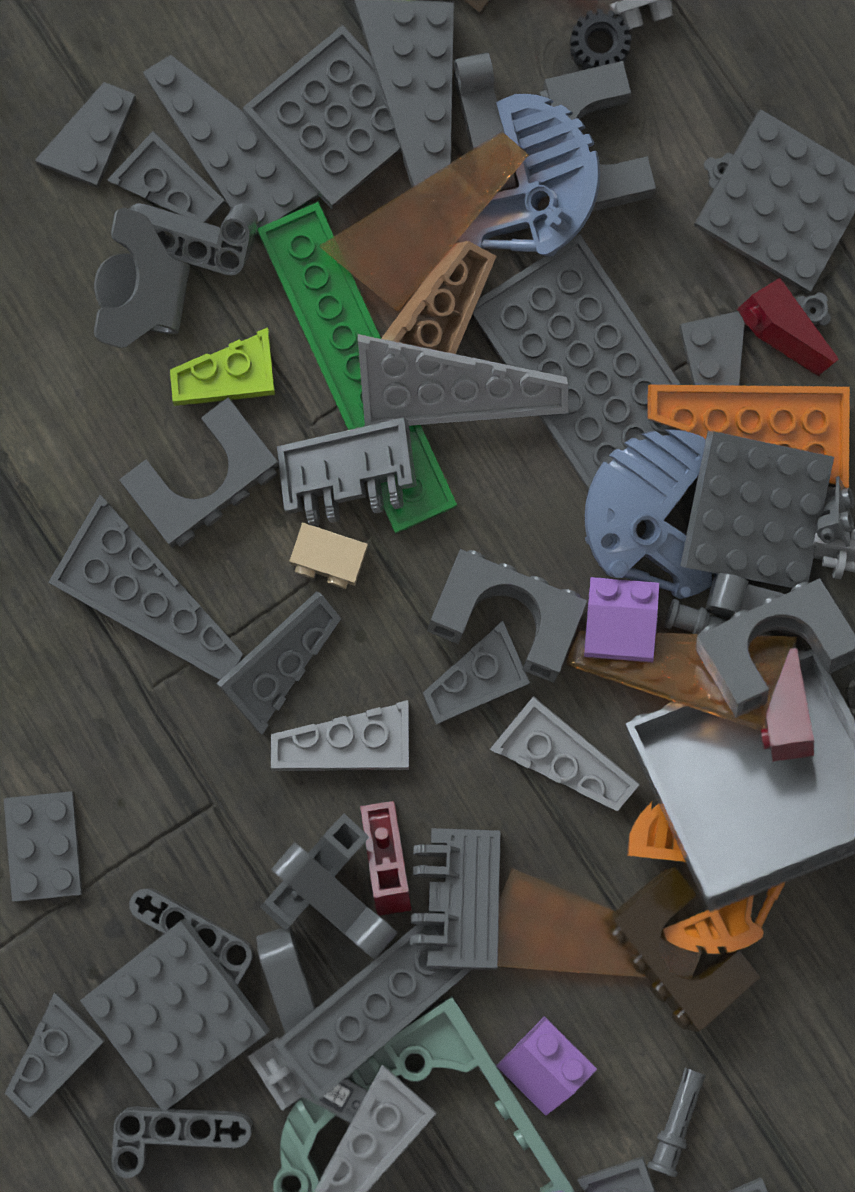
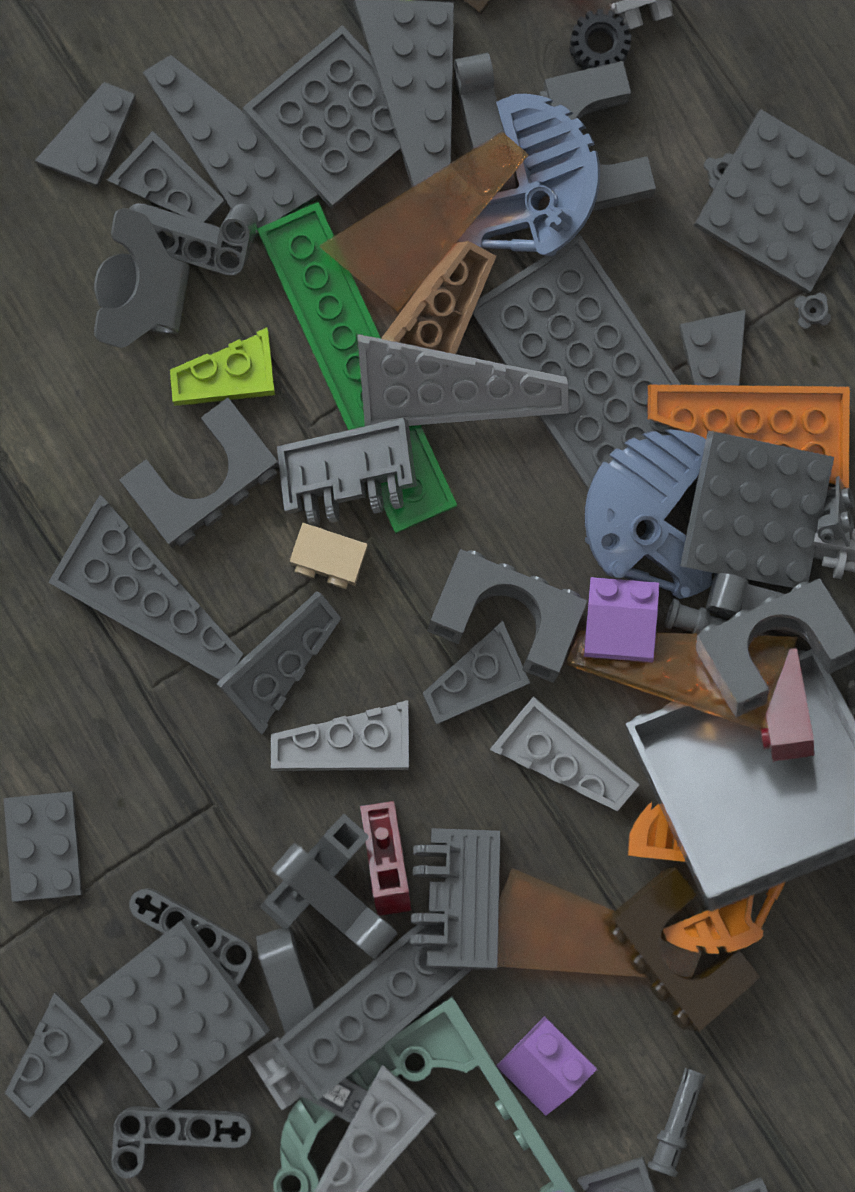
(784, 325): dark red slope -> none

